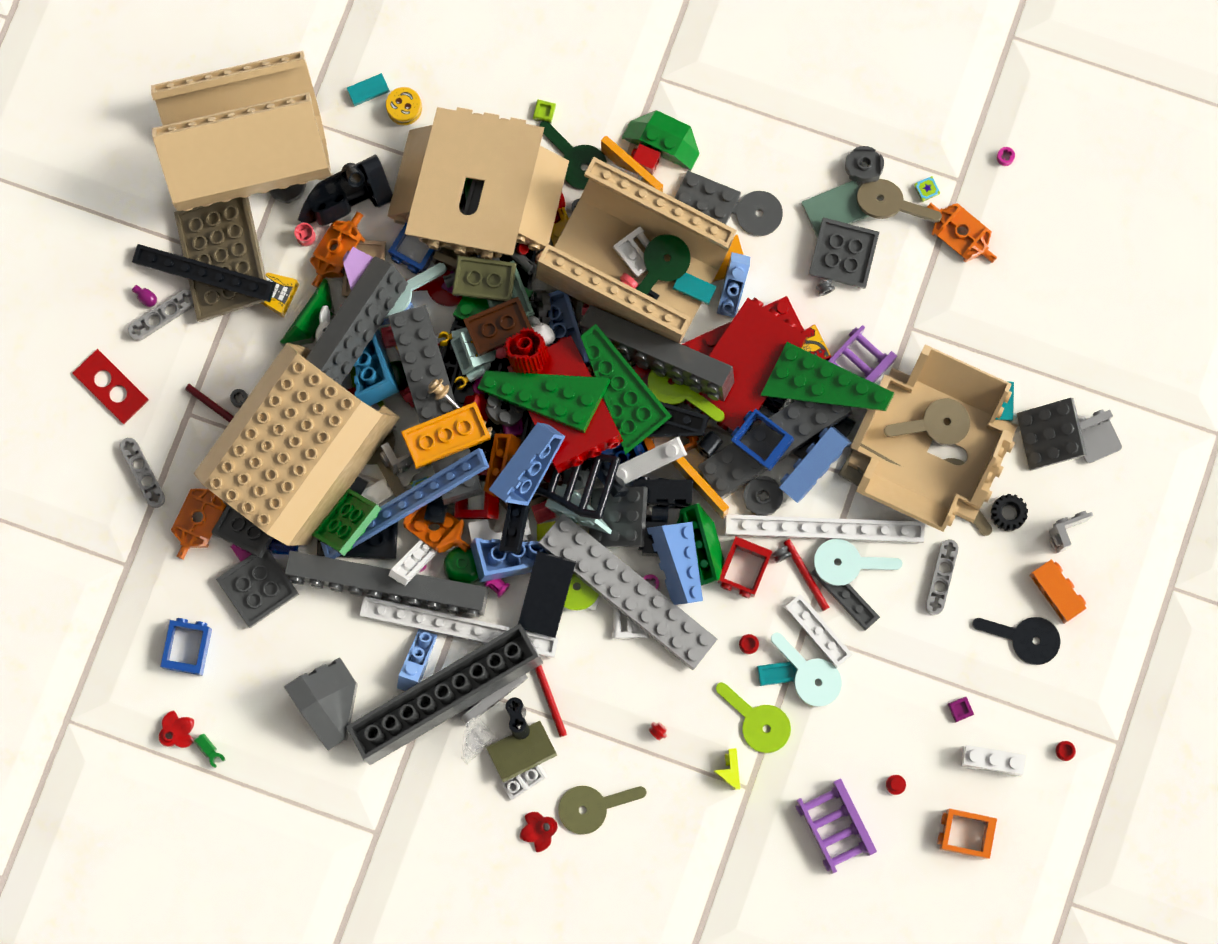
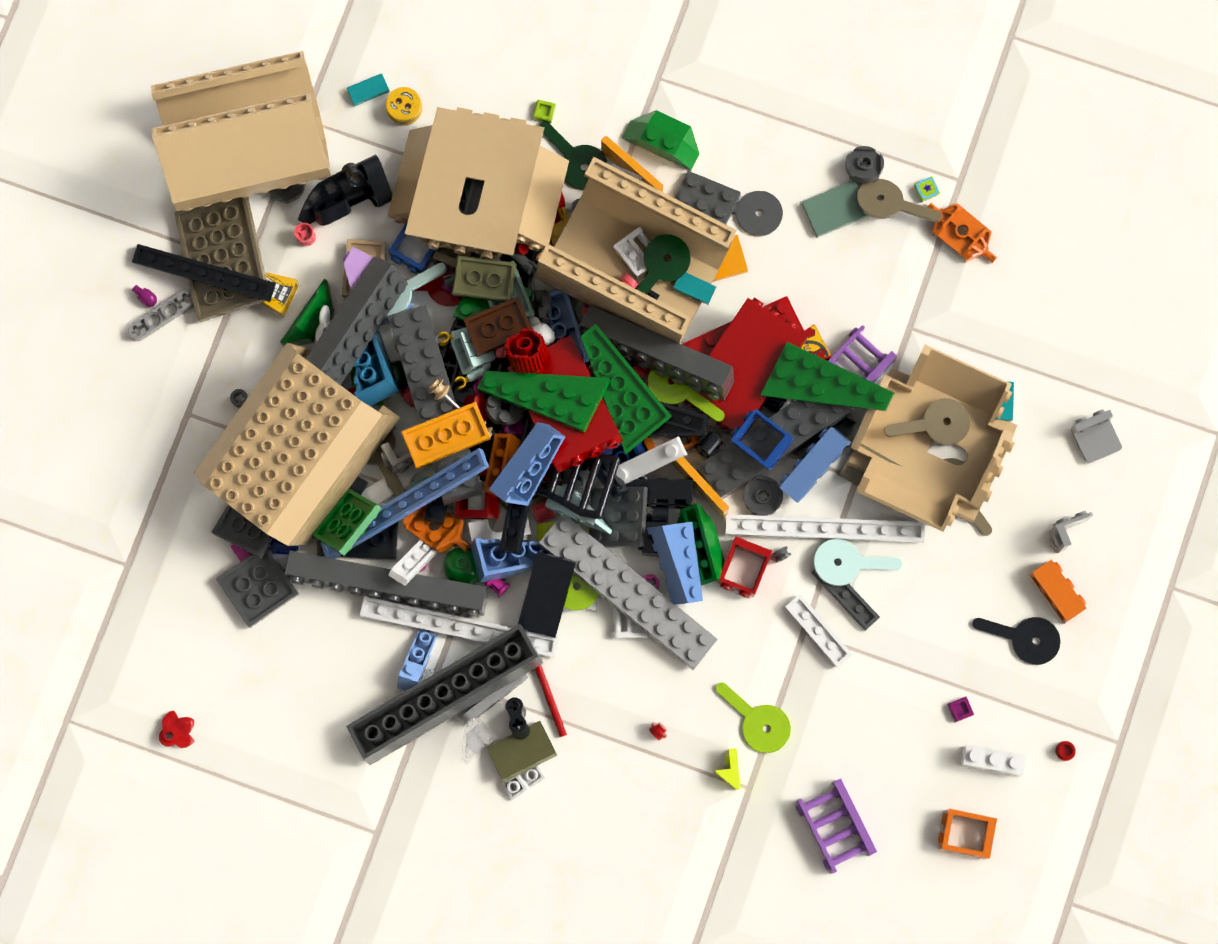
(99, 362): red piece -> none
(140, 473): light grey beam -> none
(192, 533): orange plate -> none
(197, 669): blue window -> none
(208, 402): dark red bar -> none
(208, 749): green bar -> none
(326, 700): dark grey panel -> none
(330, 262): orange plate -> none
(388, 337): coral tile -> none
(536, 832): red plate -> none
(595, 805): olive piece -> none
(646, 157): red brick -> none
(733, 284): light blue slope -> none
(749, 644): red plate -> none
(776, 673): teal tile -> none
(806, 575): red bar -> none
(808, 672): light aqua piece -> none
(825, 288): dark grey bush -> none
(844, 253): dark grey plate -> none
(896, 784): red plate -> none
(943, 577): light grey beam -> none
(1008, 150): dark pink bush -> none
(1017, 503): black tyre -> none
(1051, 434): dark grey plate -> none

